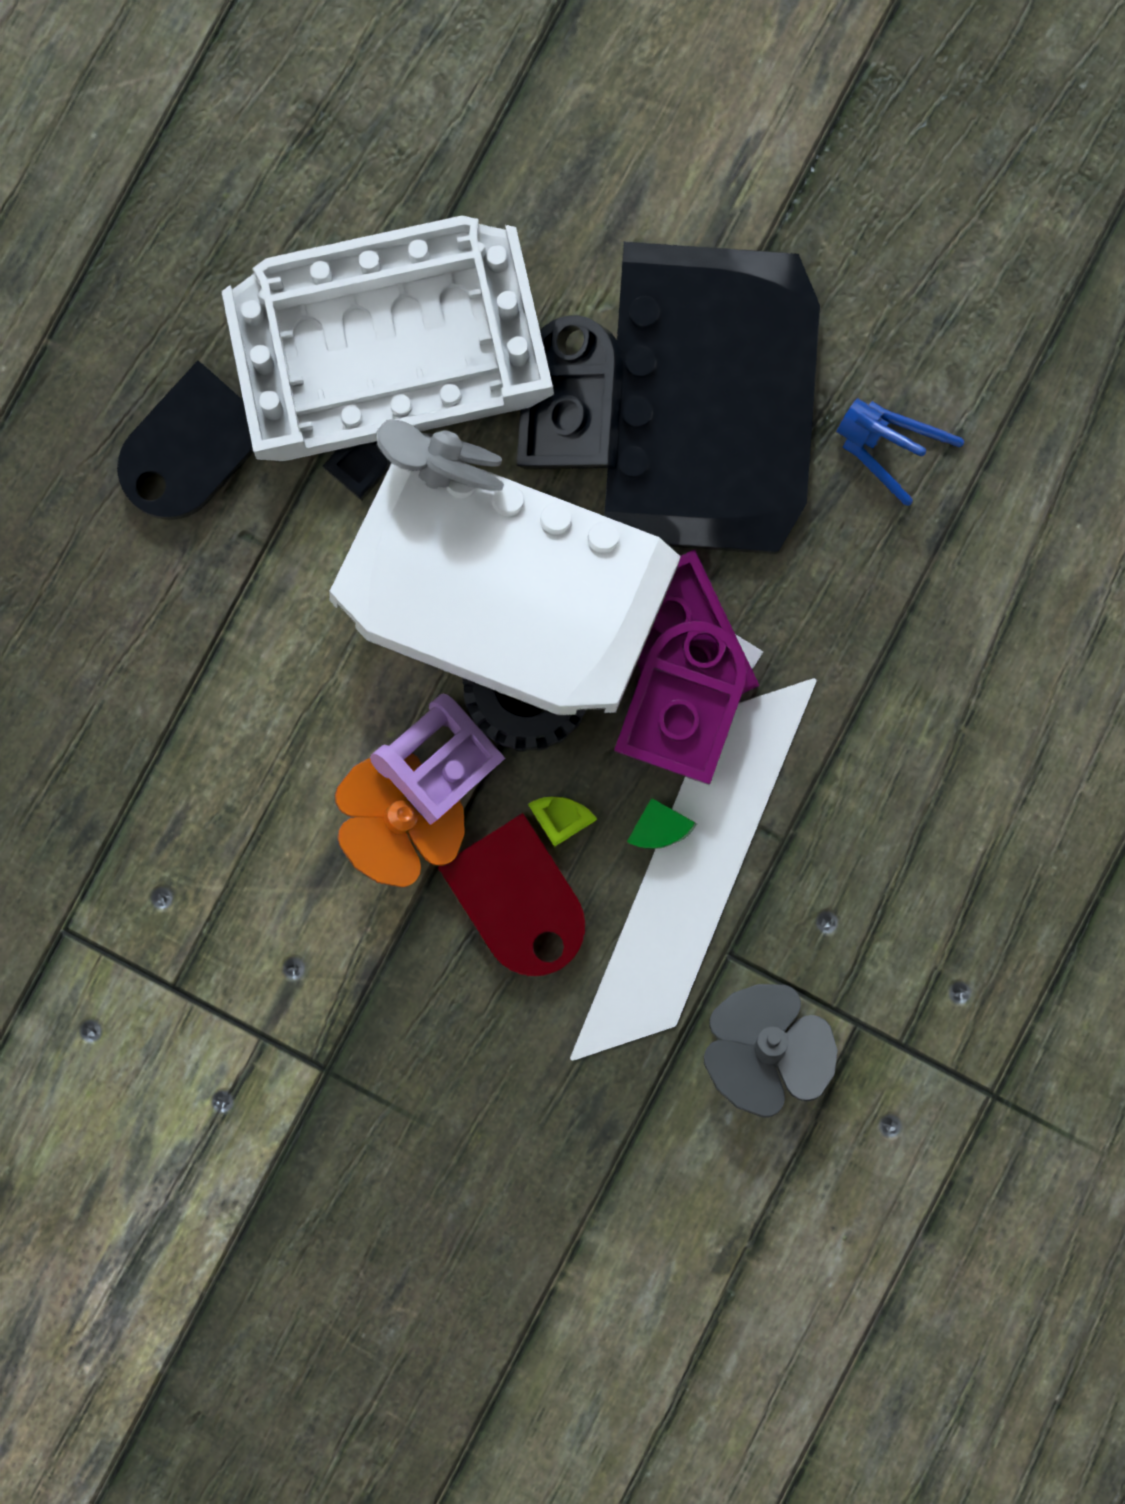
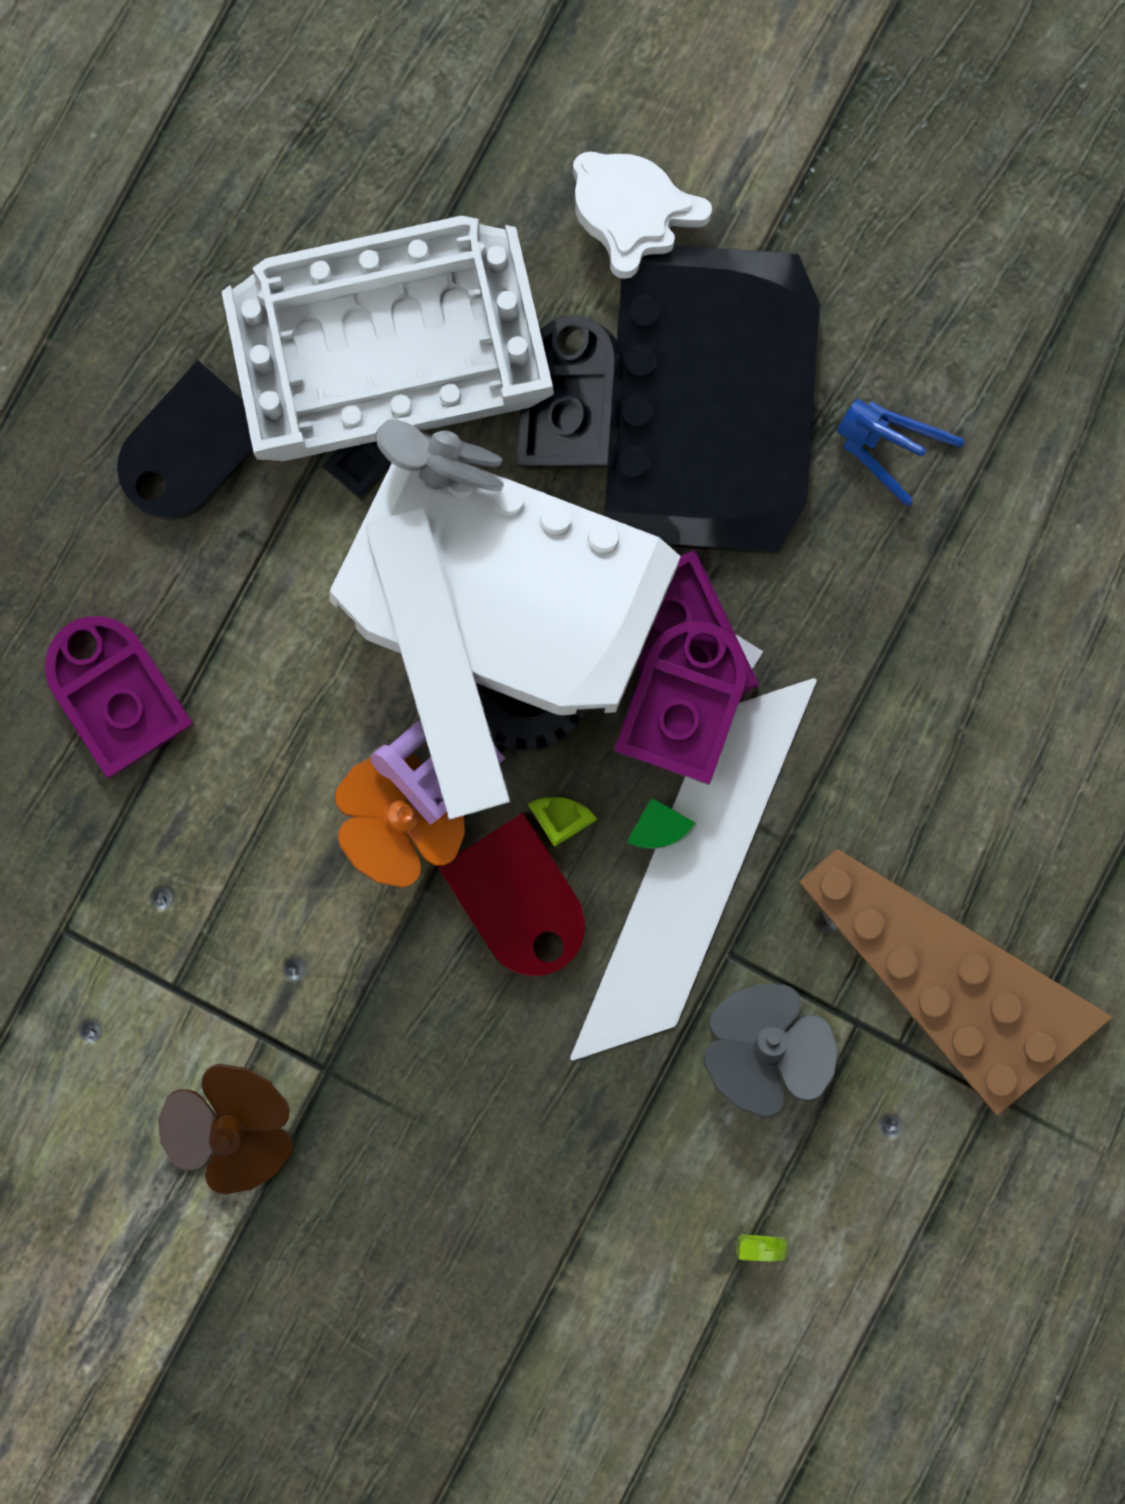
(115, 696): none -> magenta tile
(242, 1132): none -> reddish brown piece
(436, 663): none -> white sticker
(631, 207): none -> white tile
(761, 1248): none -> lime tile
(972, 999): none -> medium nougat wing

